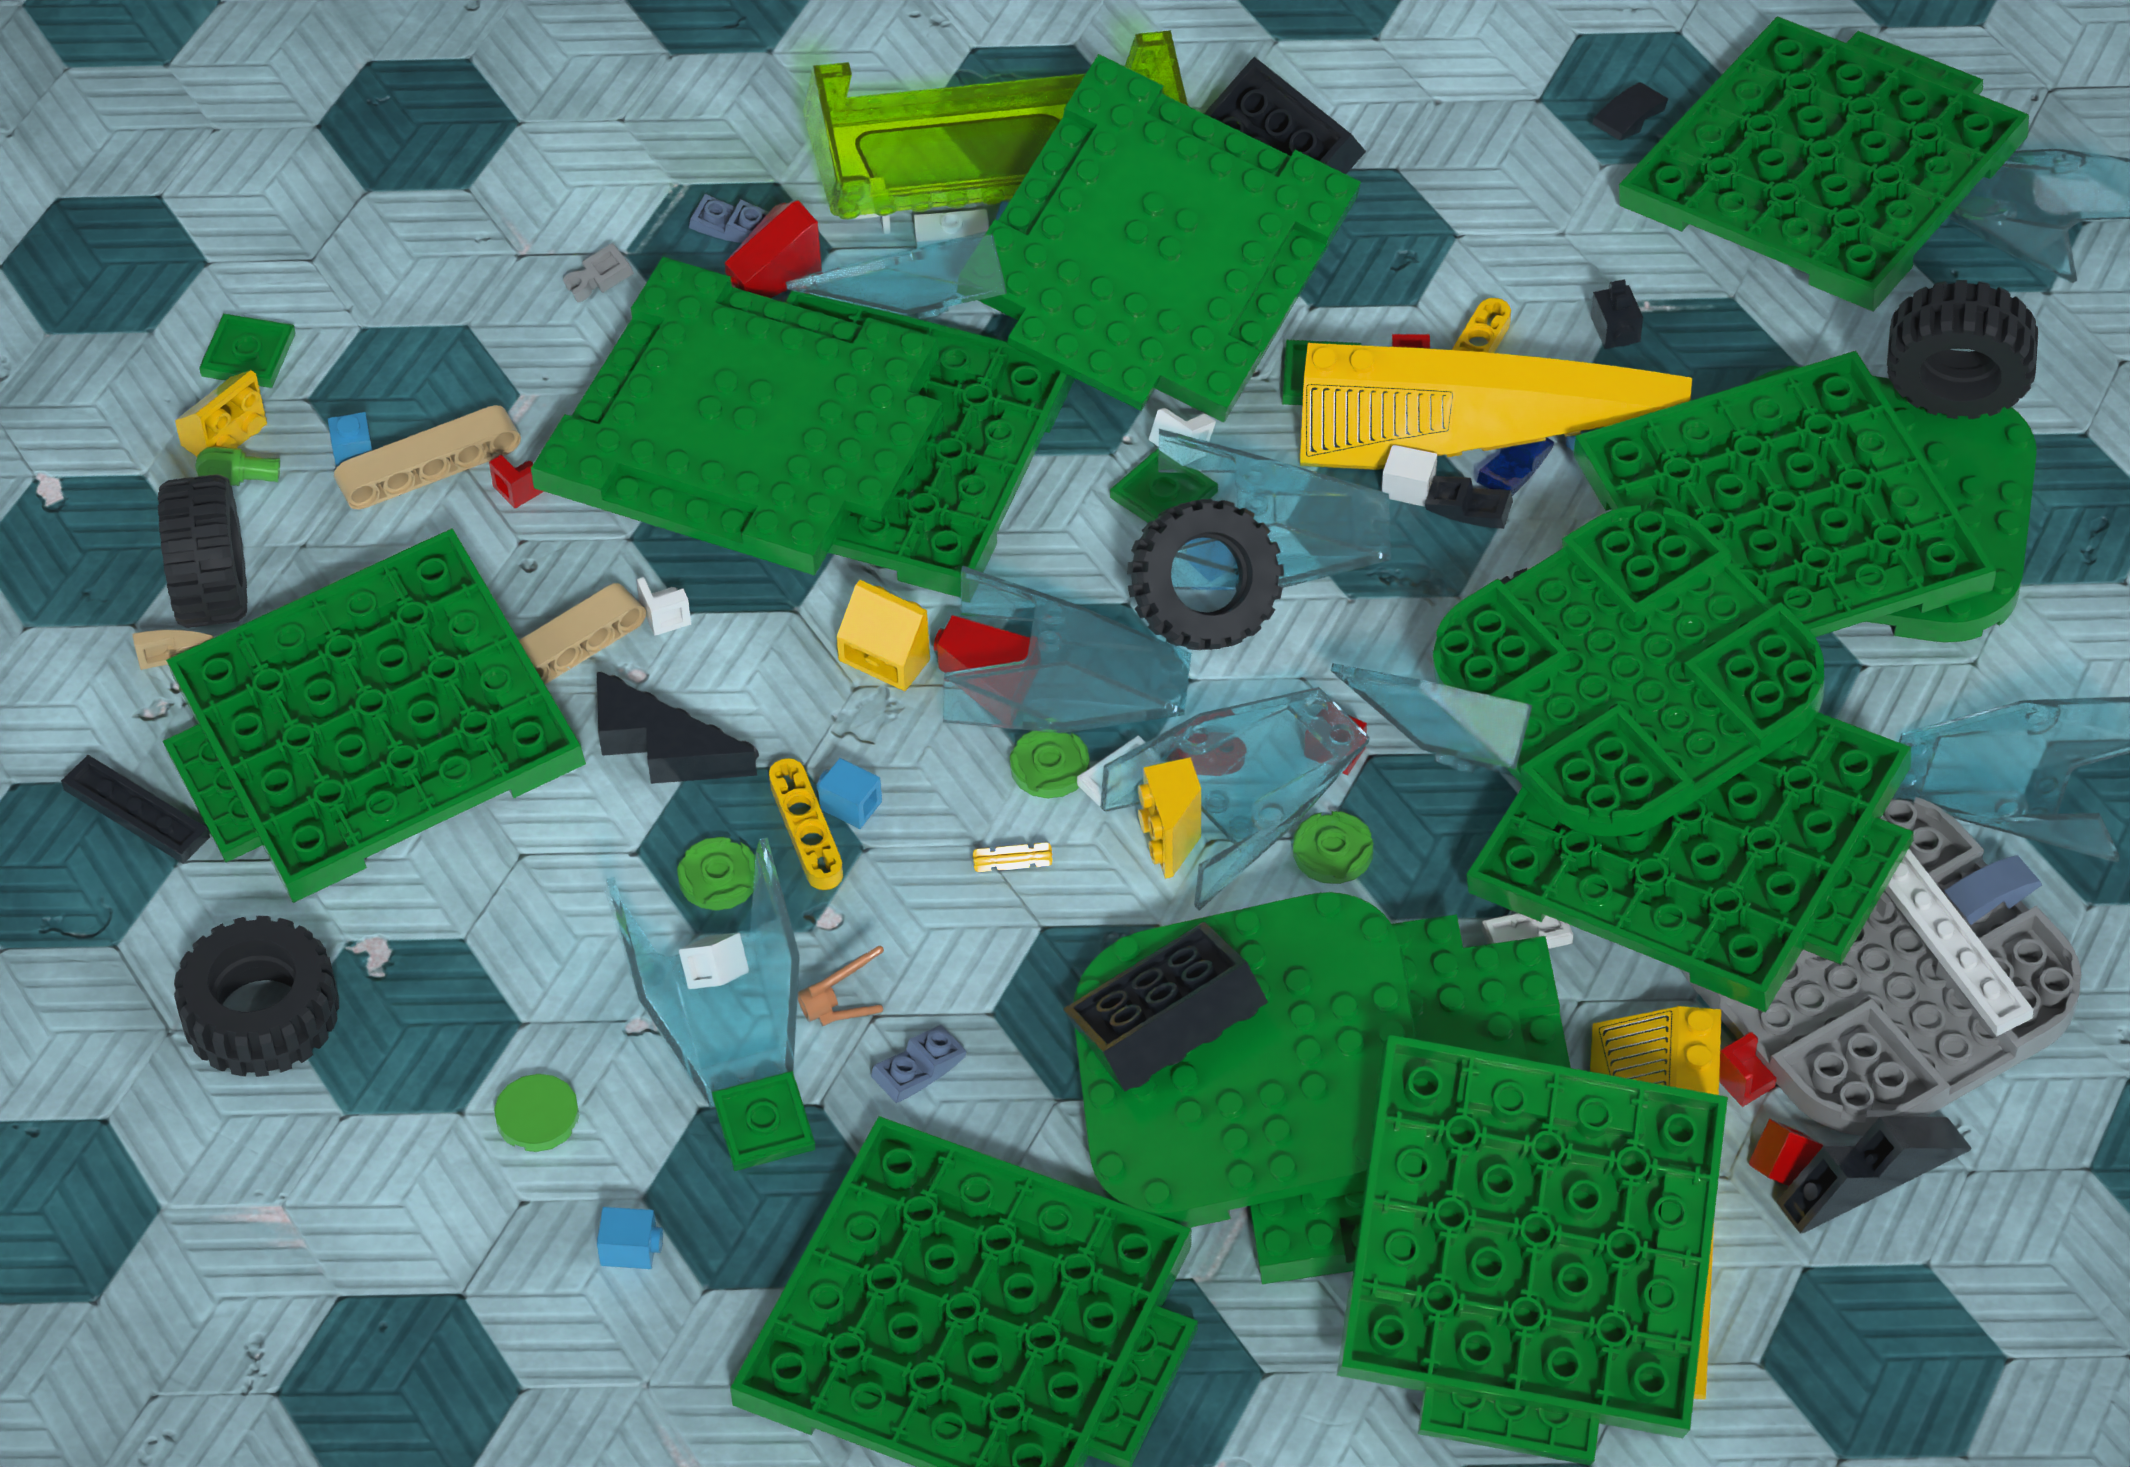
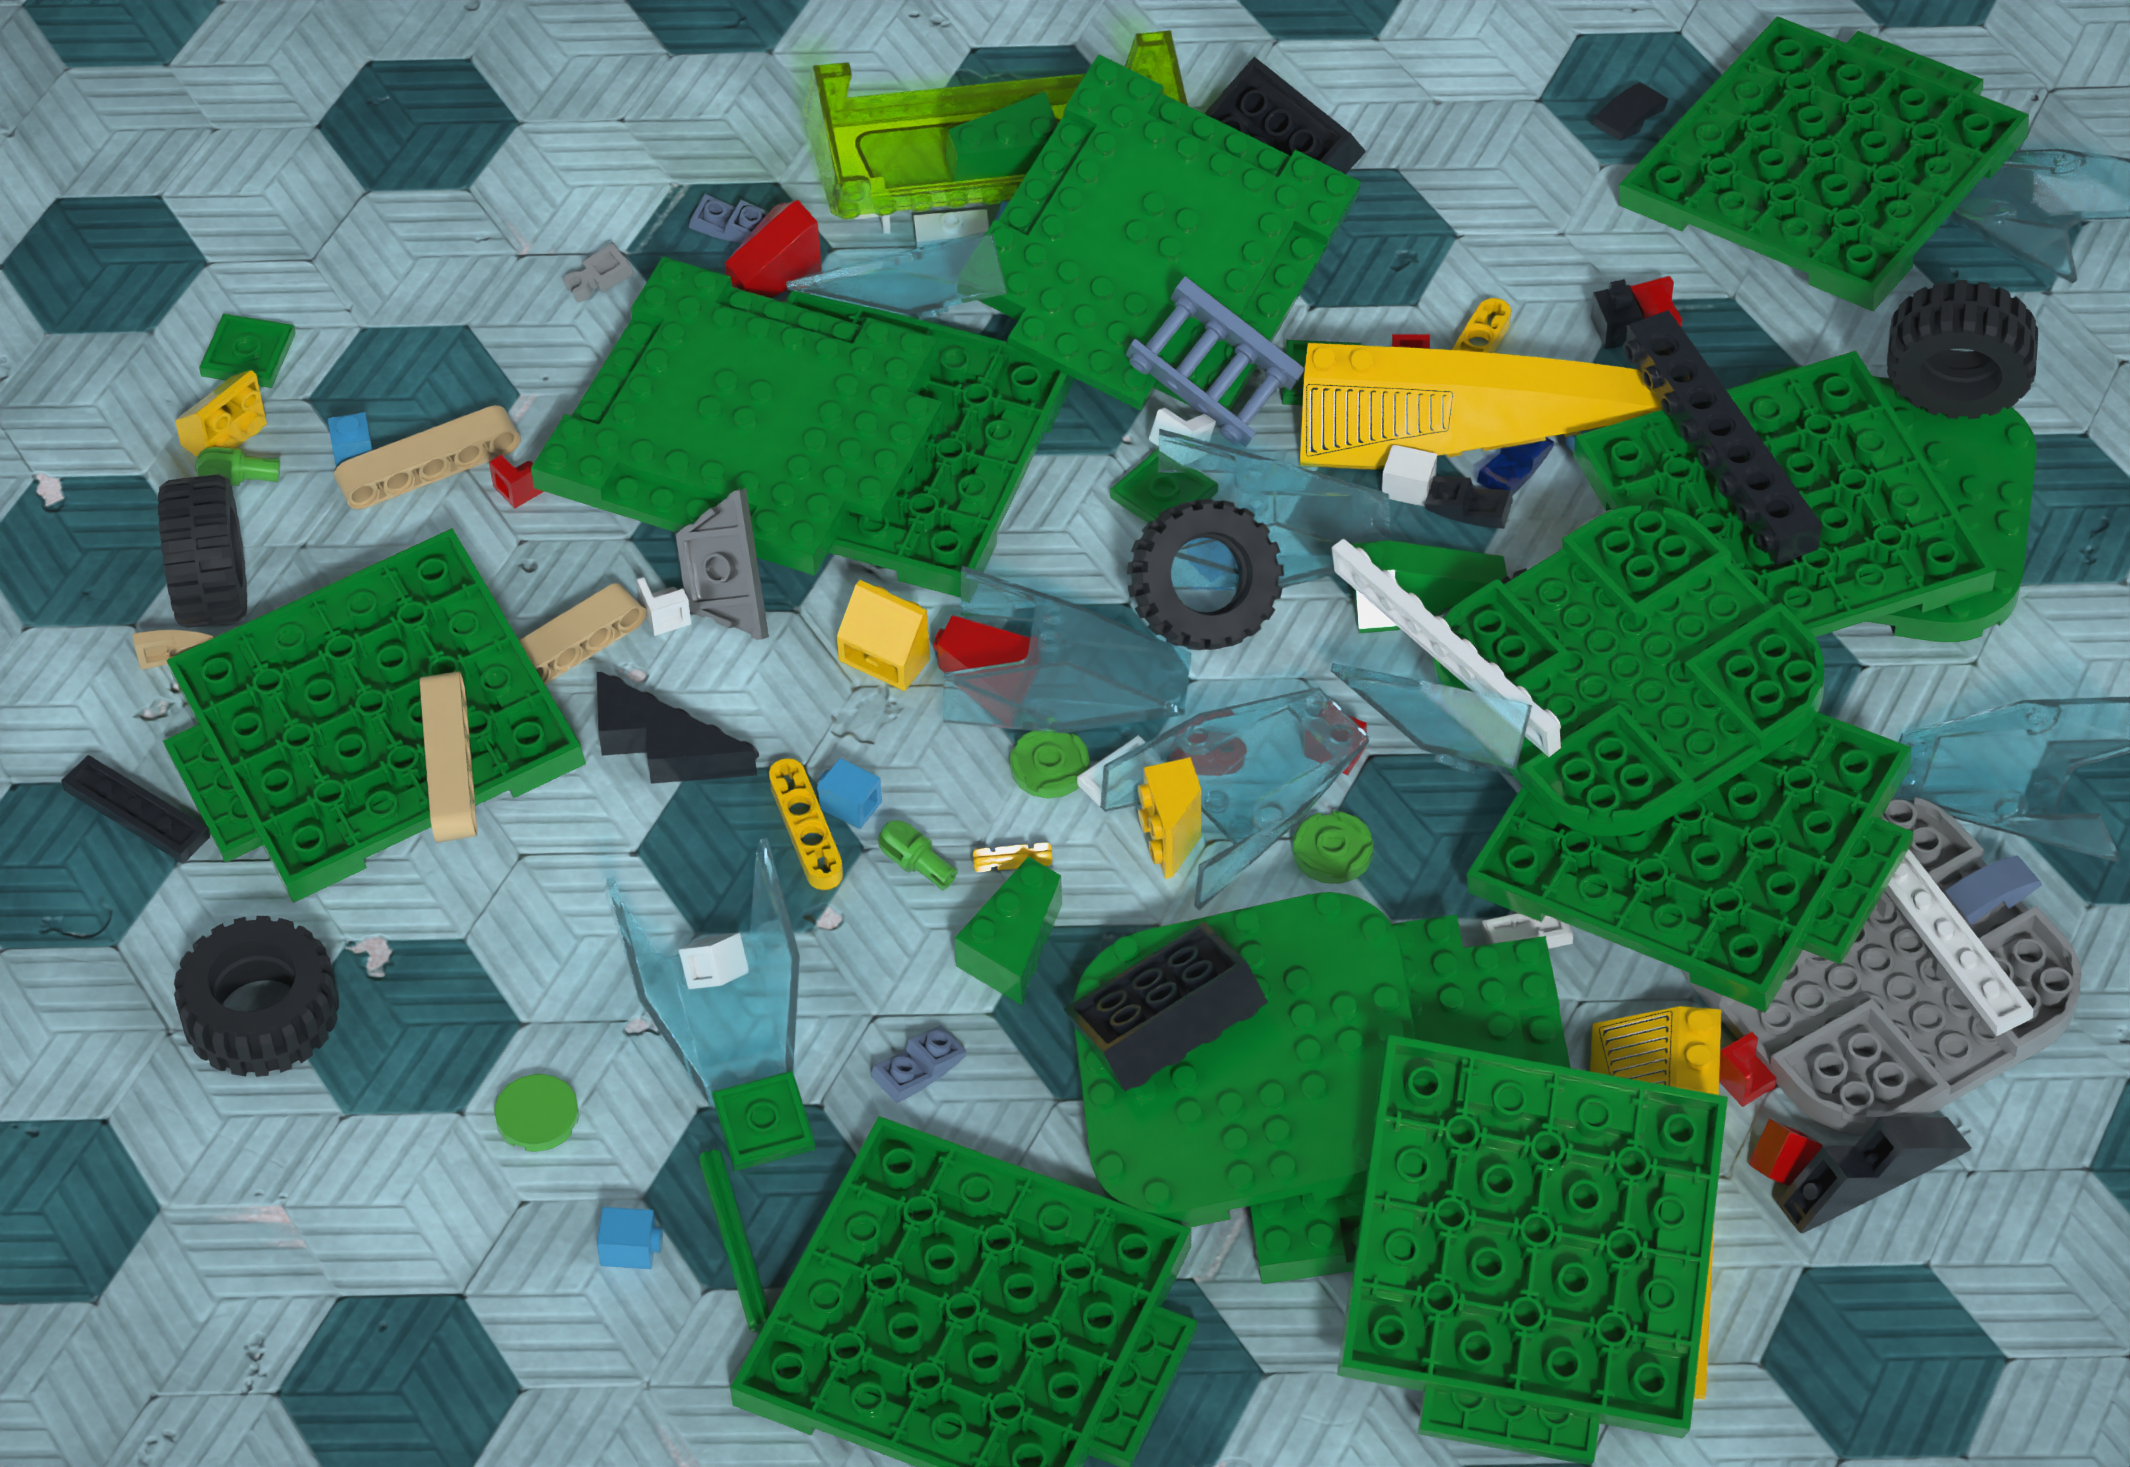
(448, 757): none -> tan beam
(717, 873): bright green tile -> none
(722, 567): none -> wing
(734, 1239): none -> green axle
(819, 998): nougat plant -> none
(914, 853): none -> bright green arm
(1001, 141): none -> green wedge
(1011, 929): none -> green wedge
(1219, 325): none -> sand blue fence
(1432, 573): none -> green wedge
(1439, 641): none -> white plate
(1656, 297): none -> red panel
(1722, 438): none -> black brick

